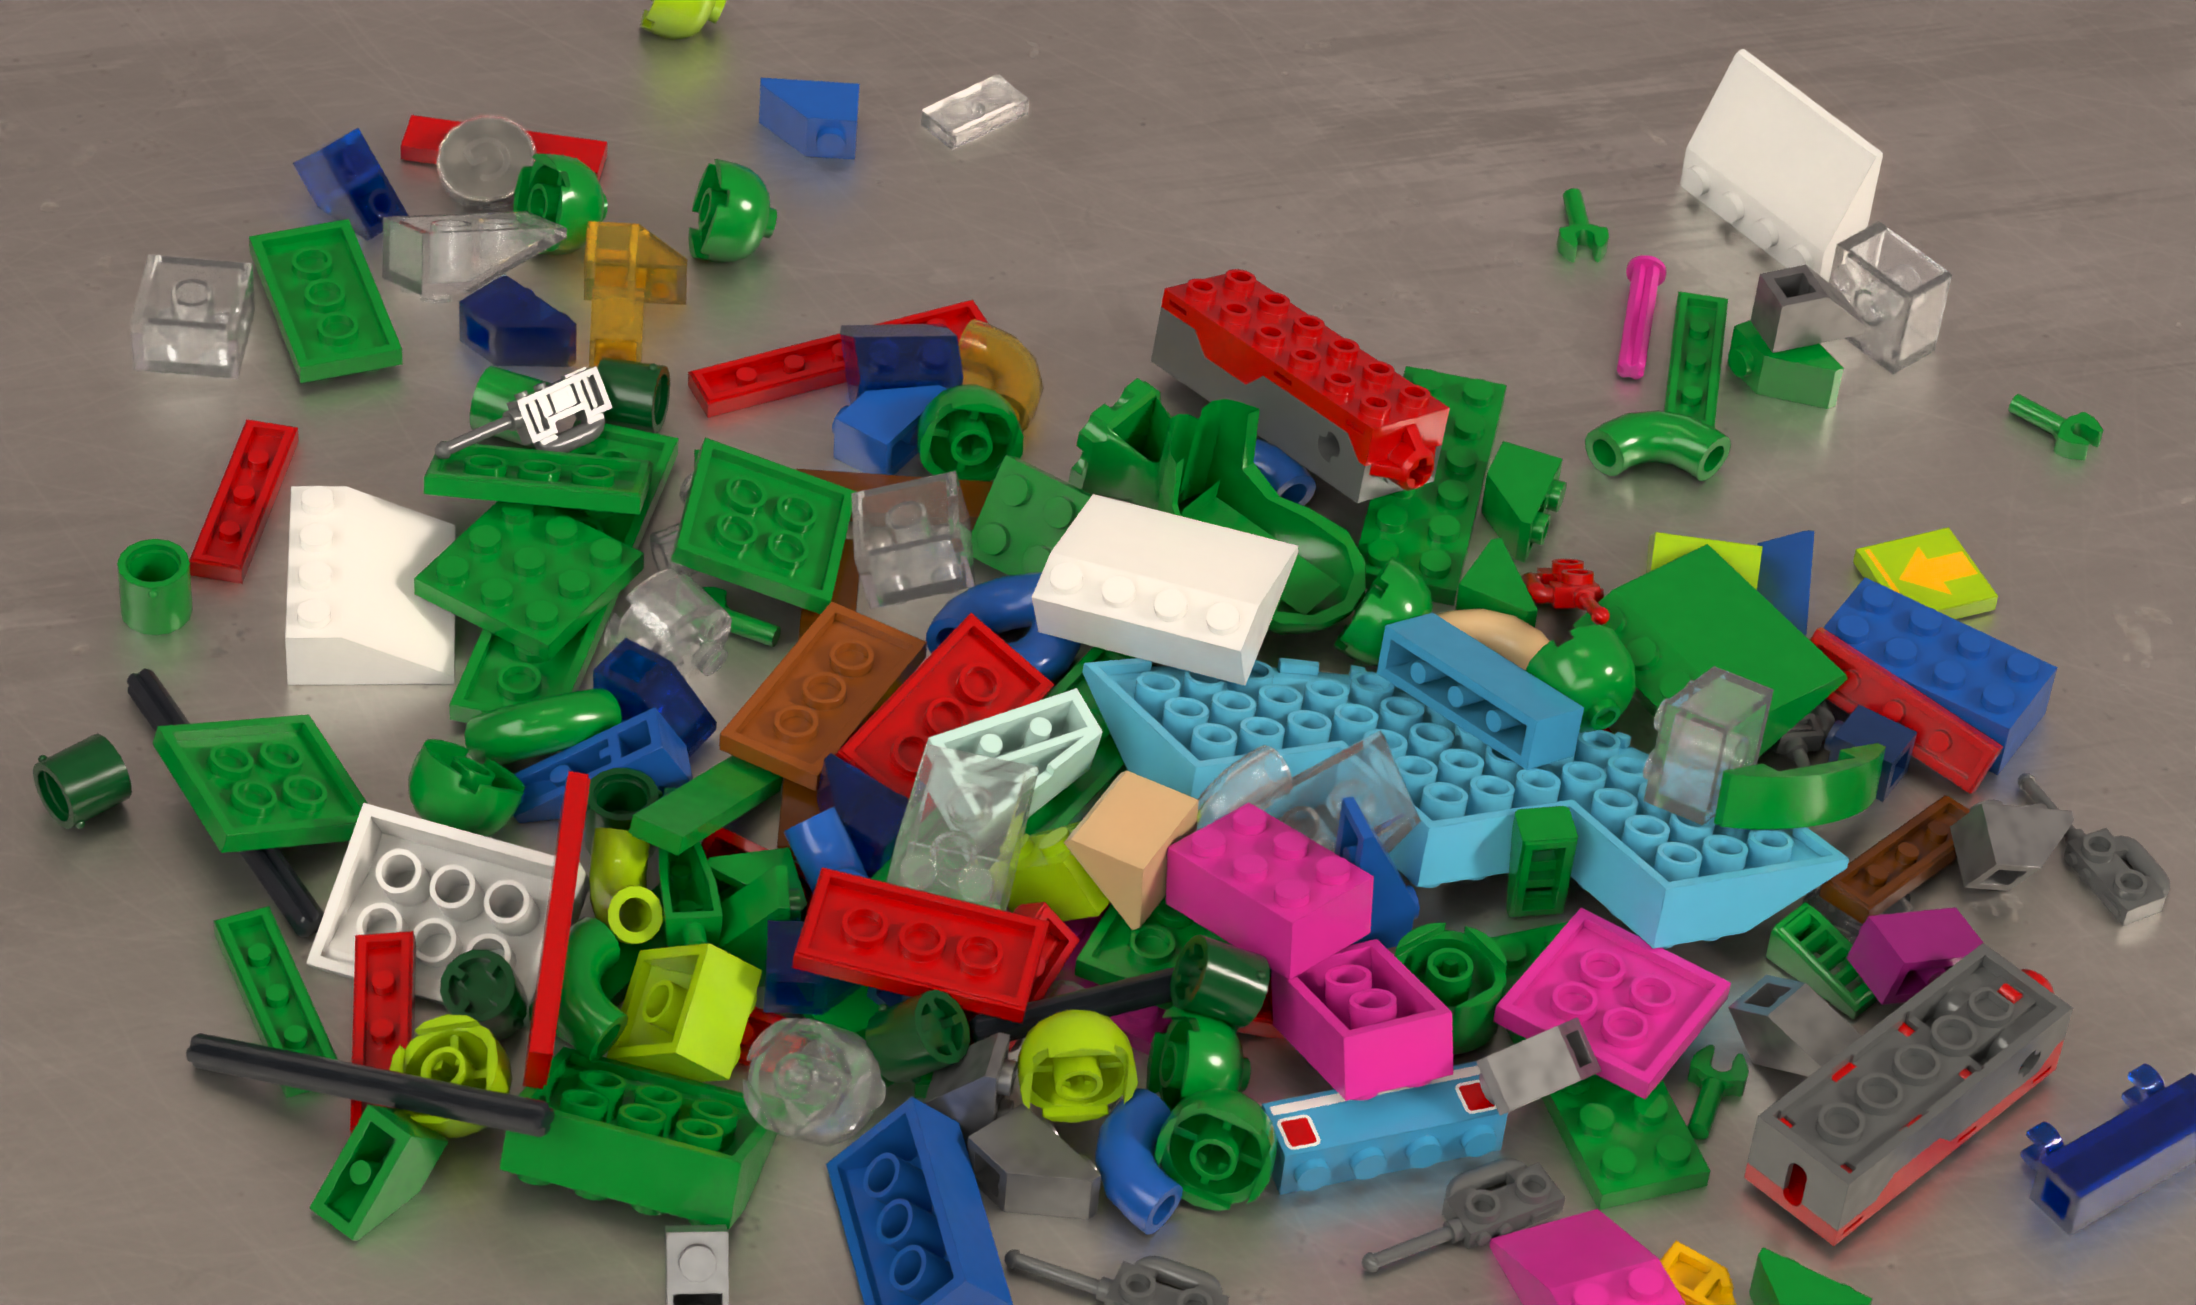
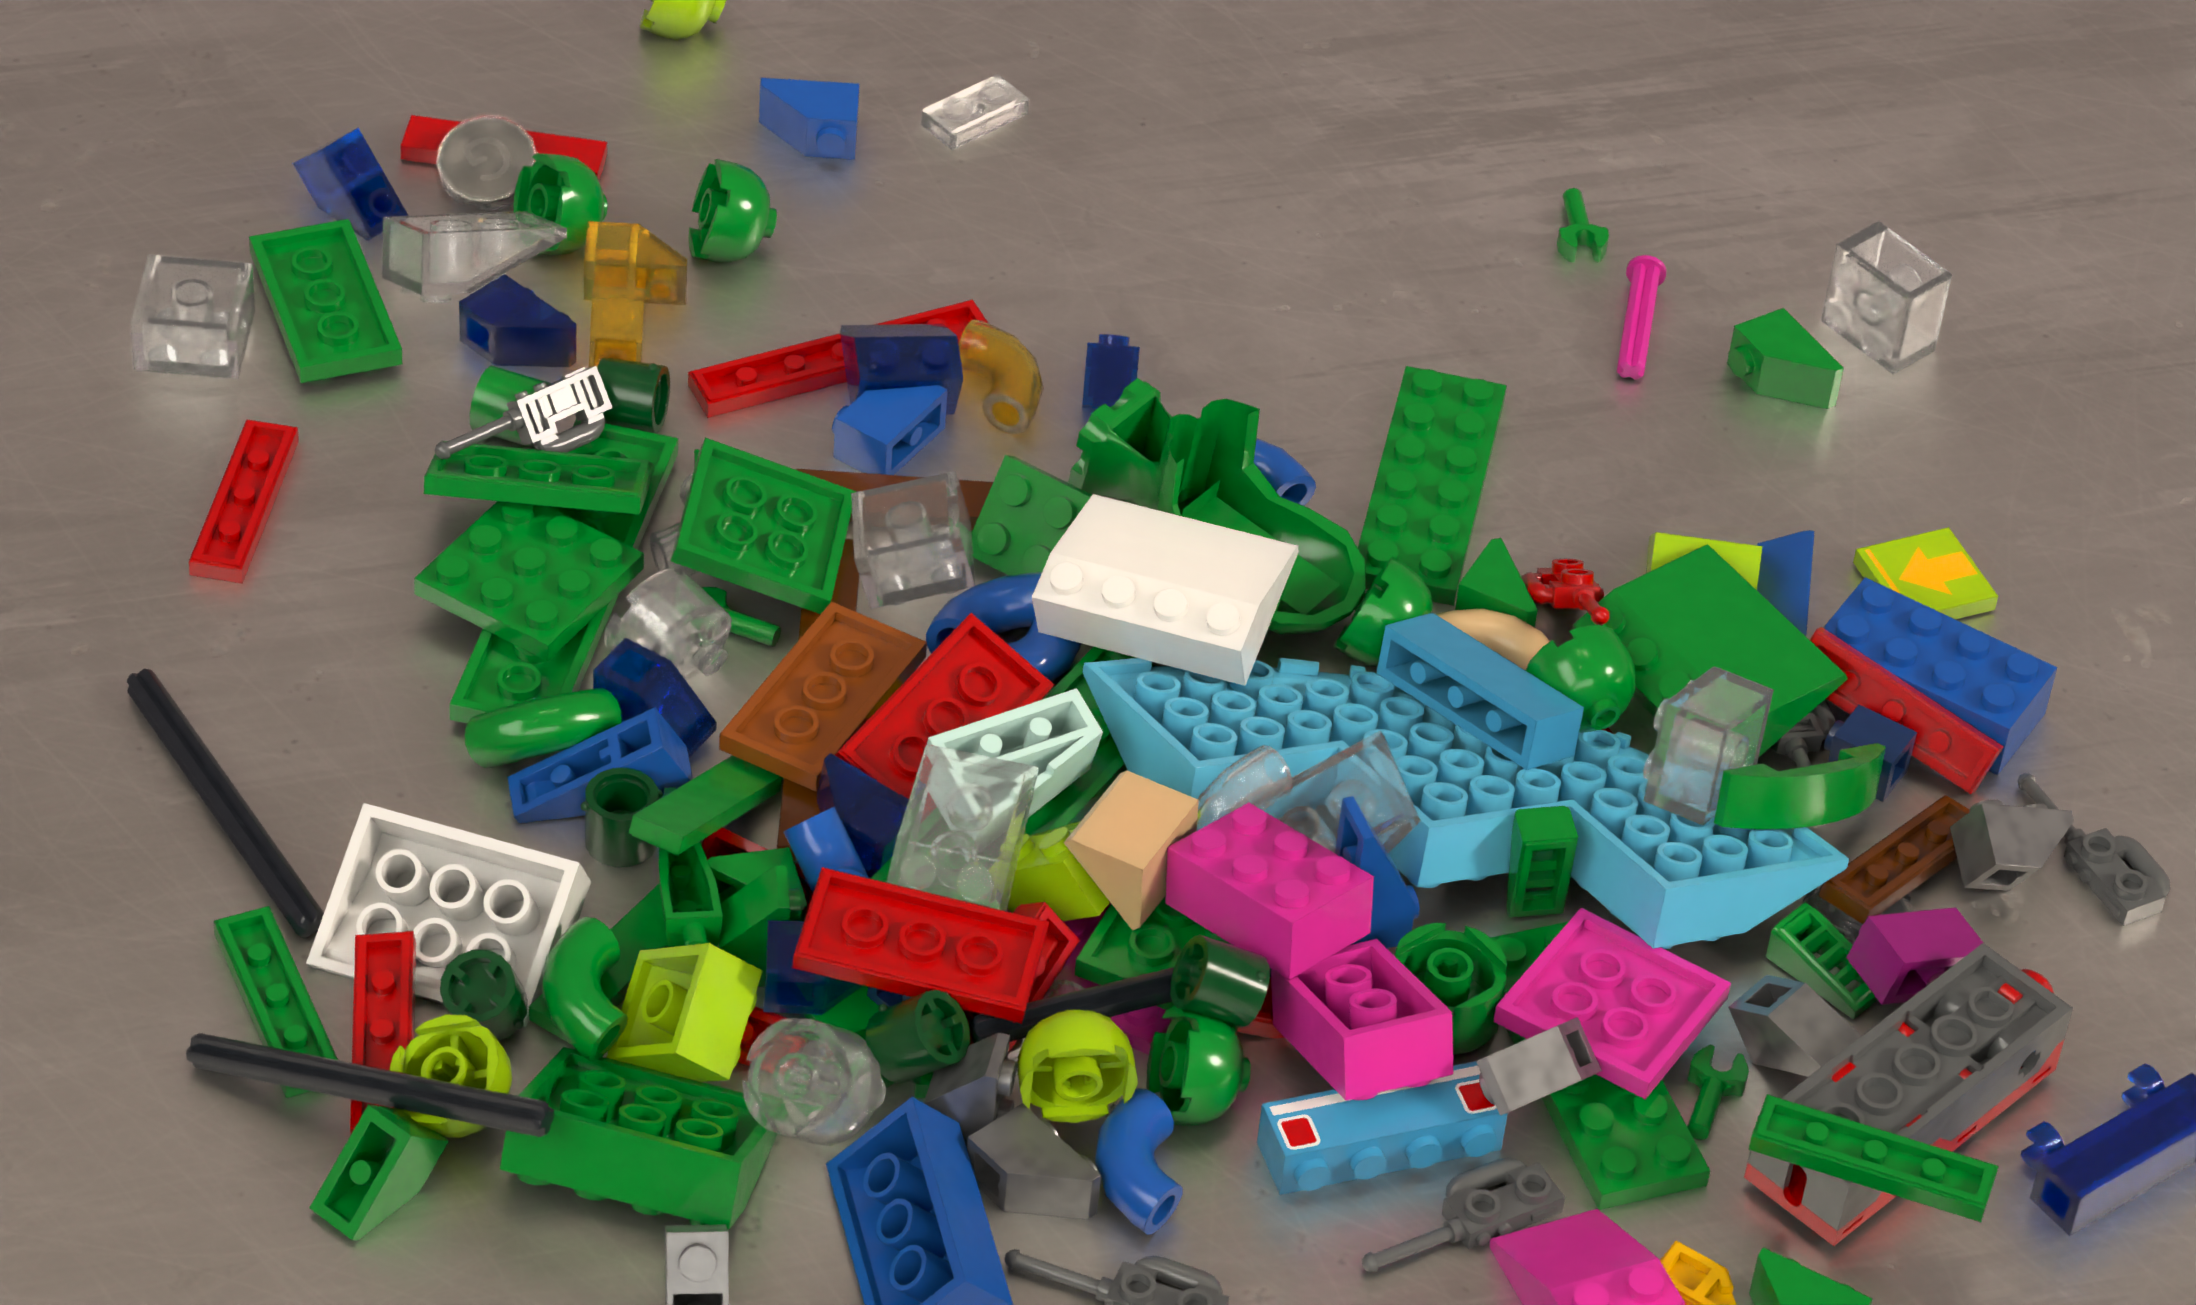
(82, 781): dark green piece -> none
(155, 586): green piece -> none
(262, 781): green plate -> none
(354, 595): white slope -> none
(461, 791): green cylinder -> none
(556, 931): red tile -> none
(620, 886): lime cylinder -> none
(968, 433): green cylinder -> none
(1108, 370): none -> clear blue slope
(1218, 1148): green cylinder -> none
(1314, 389): red piece -> none
(1519, 495): green slope -> none
(1660, 439): green cylinder -> none
(1696, 356): green tile -> none
(1780, 167): white slope -> none
(1801, 309): flat silver slope -> none
(1873, 1158): none -> green tile
(2071, 434): green bar -> none

